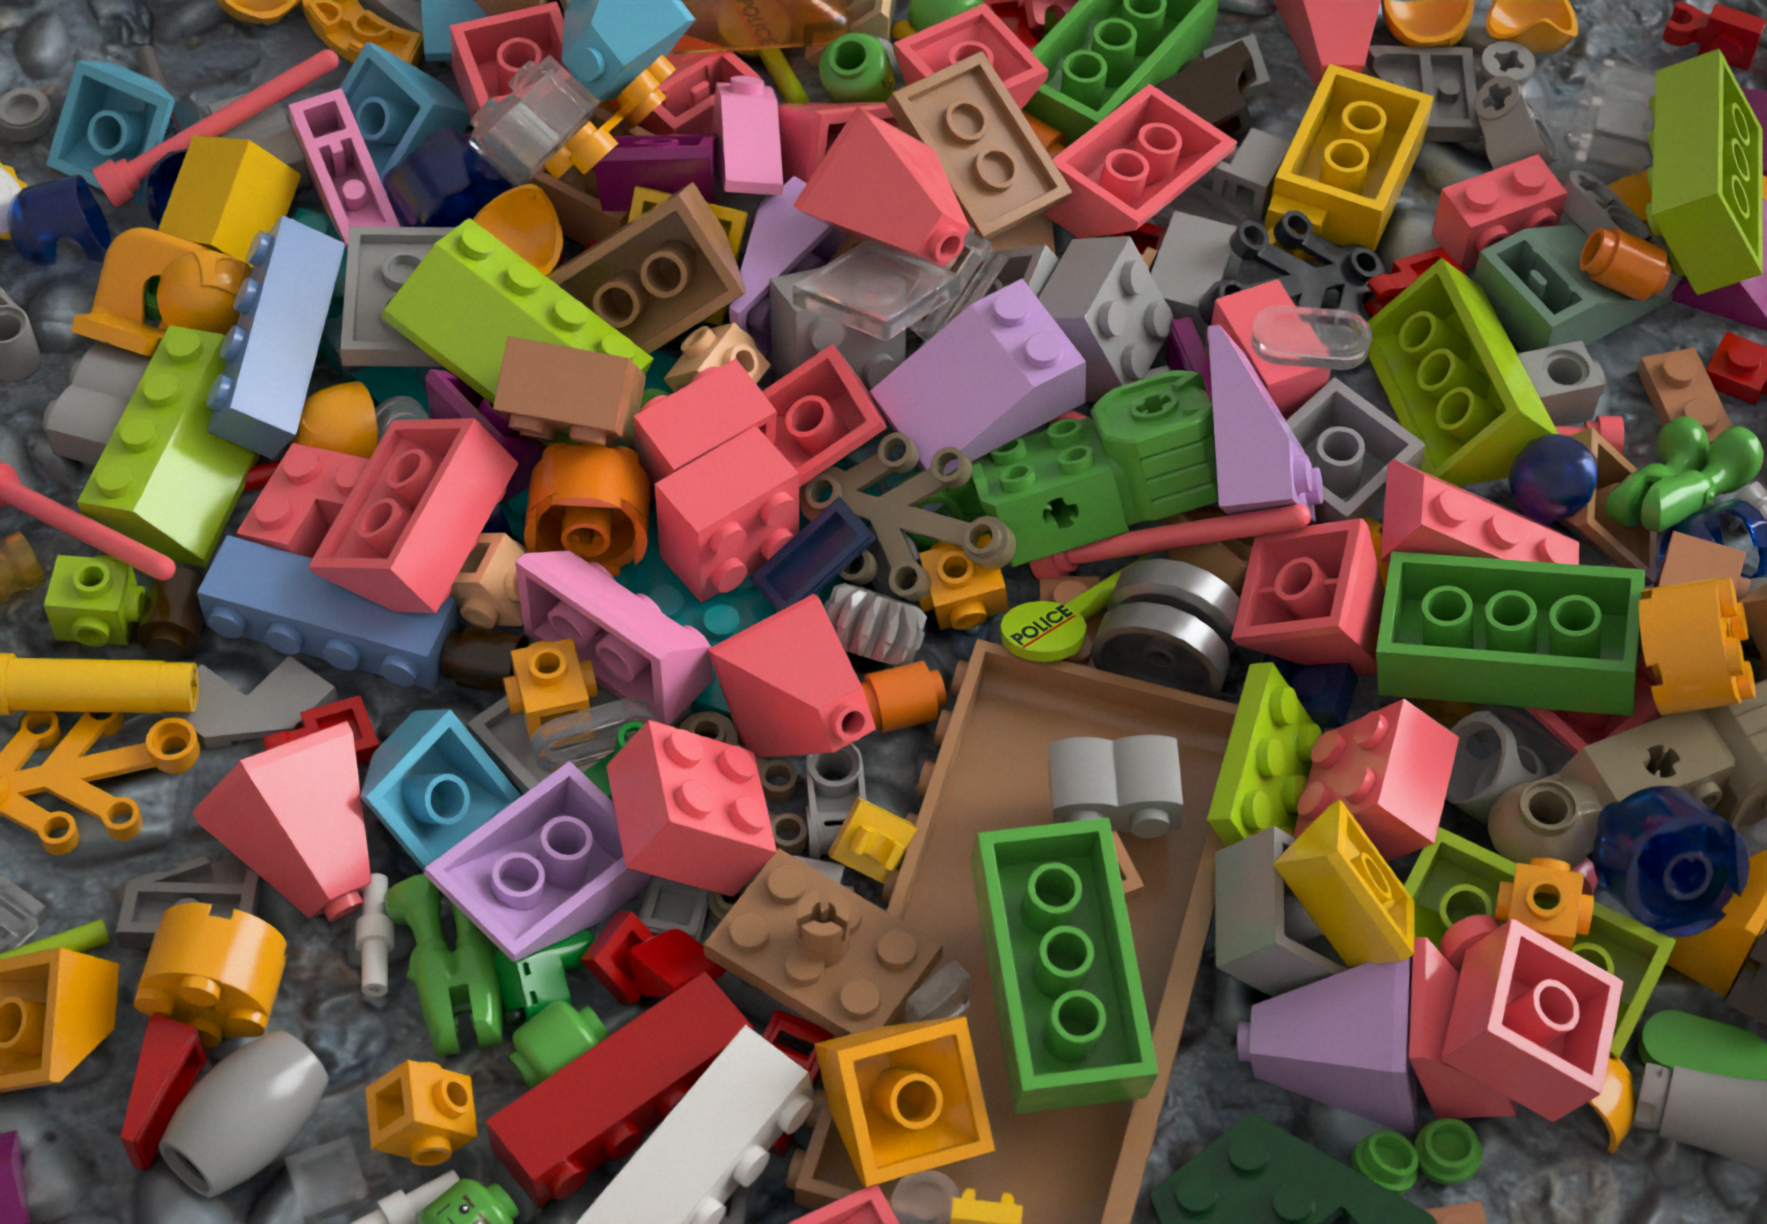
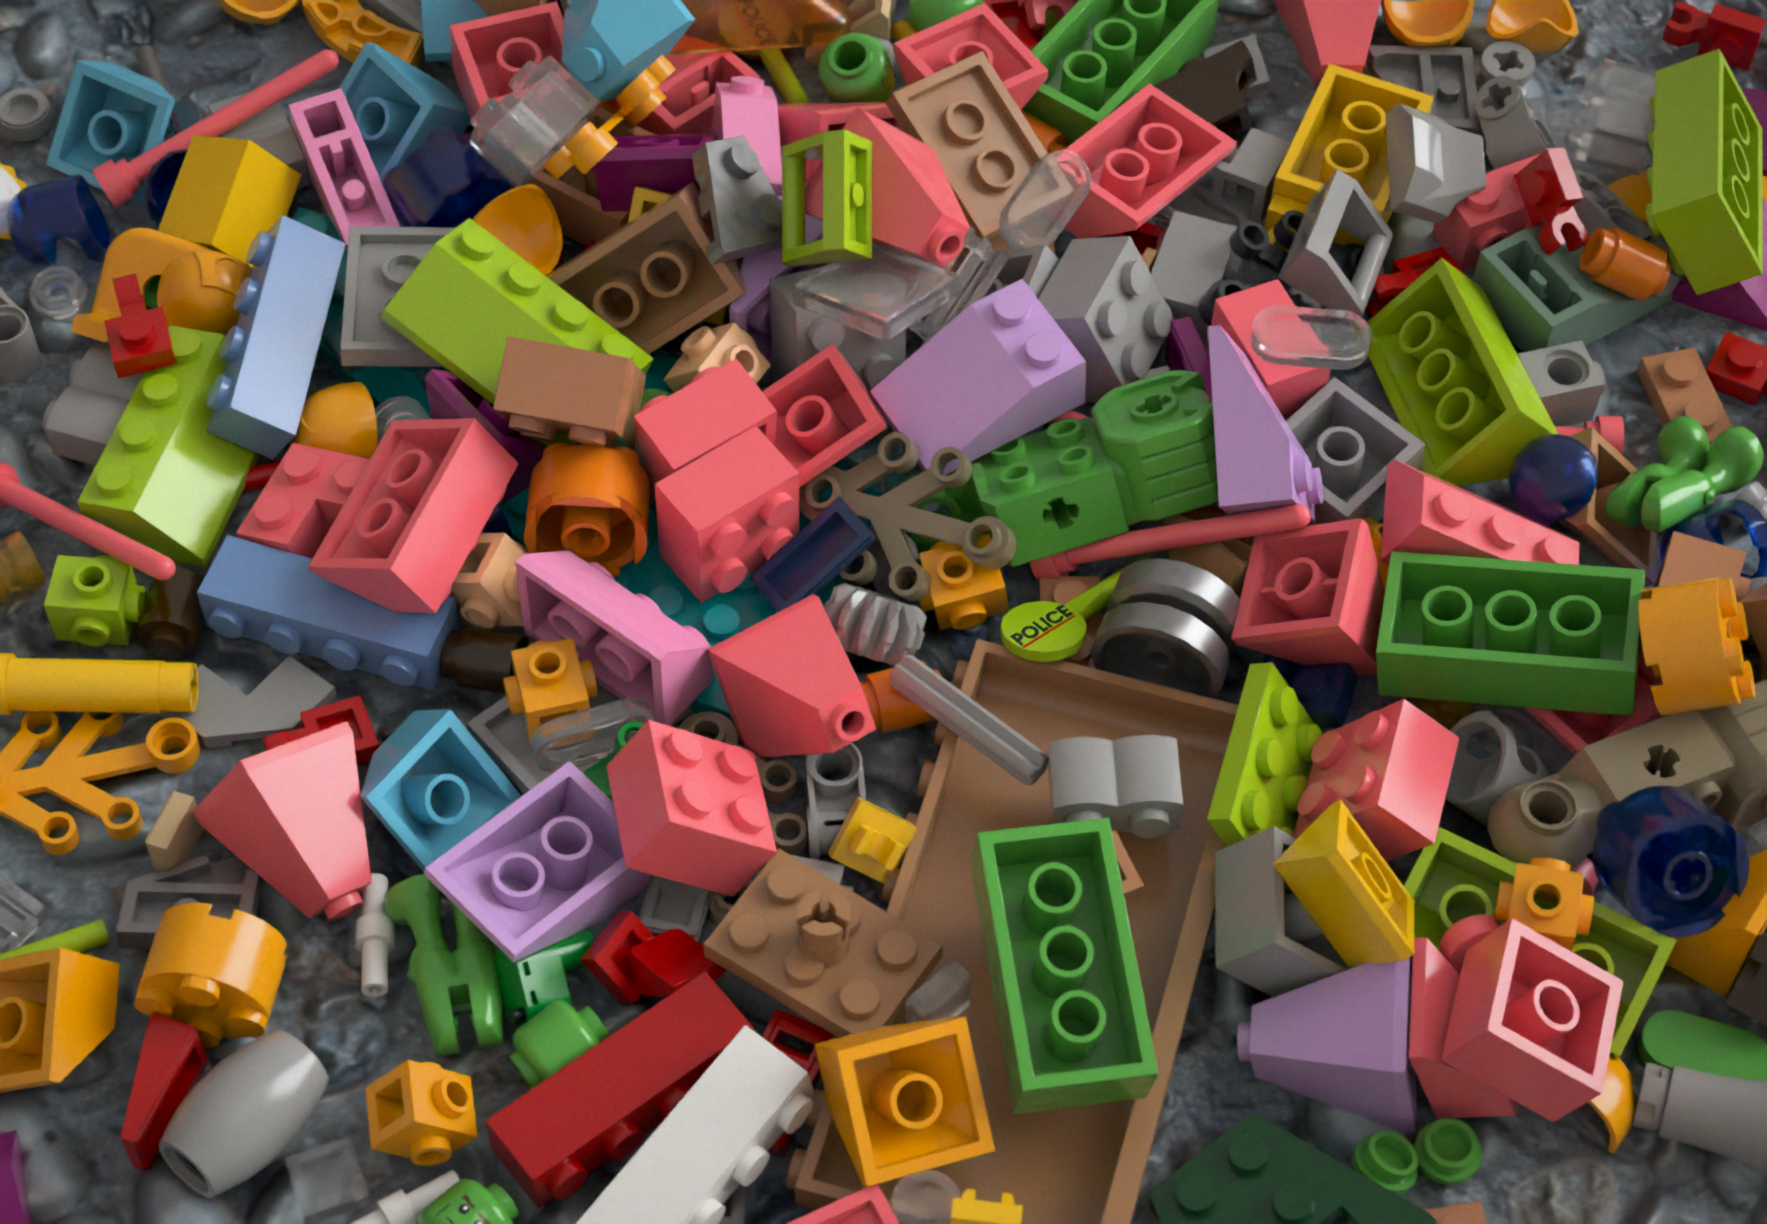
(58, 293): none -> clear plate
(139, 337): none -> red plate
(174, 833): none -> tan tile
(737, 200): none -> flat silver wing
(845, 199): none -> lime tile
(969, 720): none -> light grey axle
(1045, 200): none -> clear tile
(1309, 263): none -> light grey tile
(1431, 164): none -> light grey slope
(1550, 196): none -> red plate

